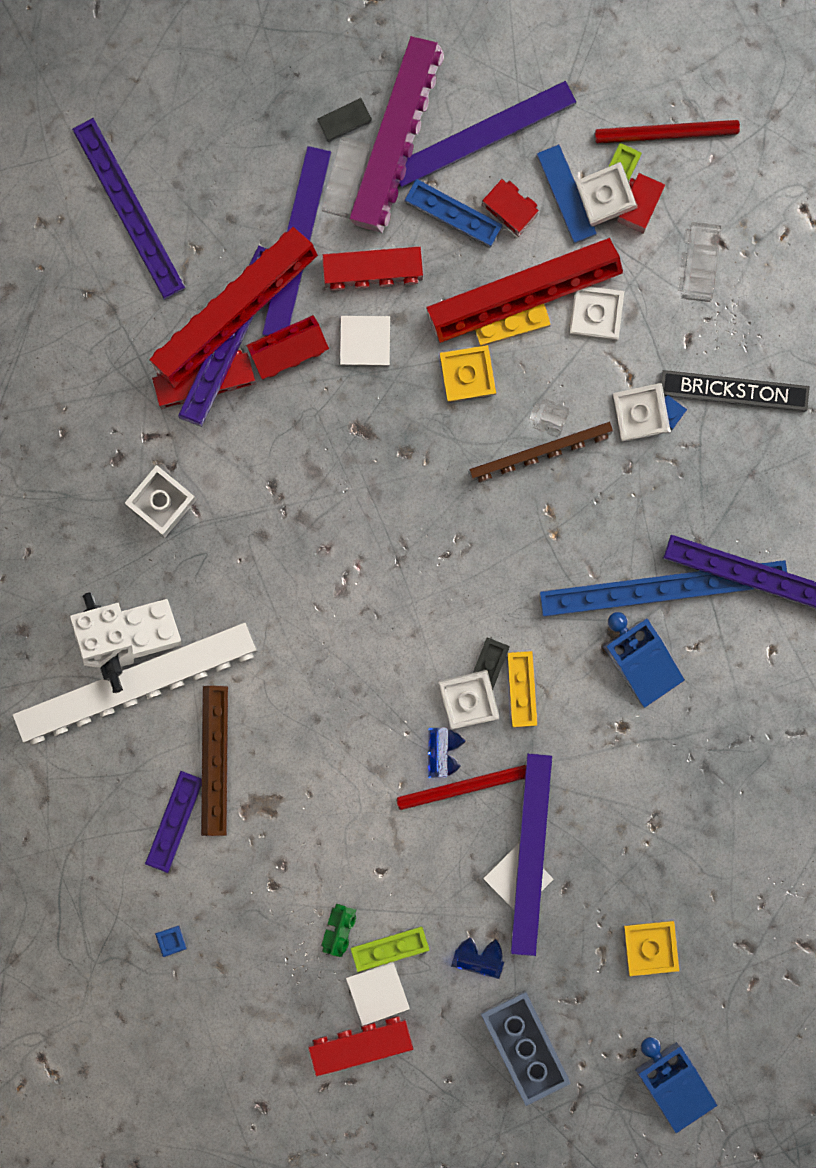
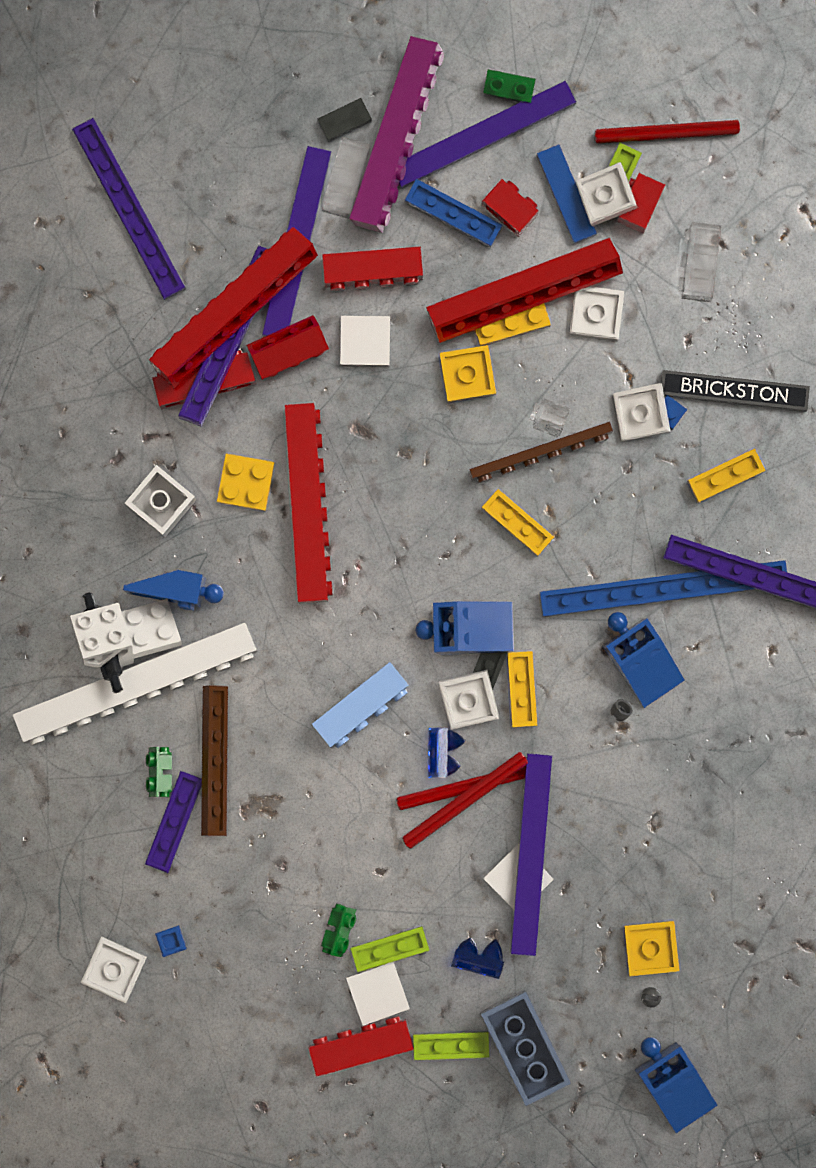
(113, 969): none -> white tile
(158, 783): none -> green hinge
(177, 587): none -> blue slope
(245, 482): none -> yellow plate
(306, 503): none -> red brick
(360, 705): none -> light blue brick
(451, 1045): none -> lime plate
(465, 800): none -> red axle
(475, 629): none -> blue slope
(509, 85): none -> green hinge
(517, 522): none -> yellow plate
(624, 706): none -> dark grey hinge
(650, 991): none -> dark grey hinge
(726, 475): none -> yellow plate

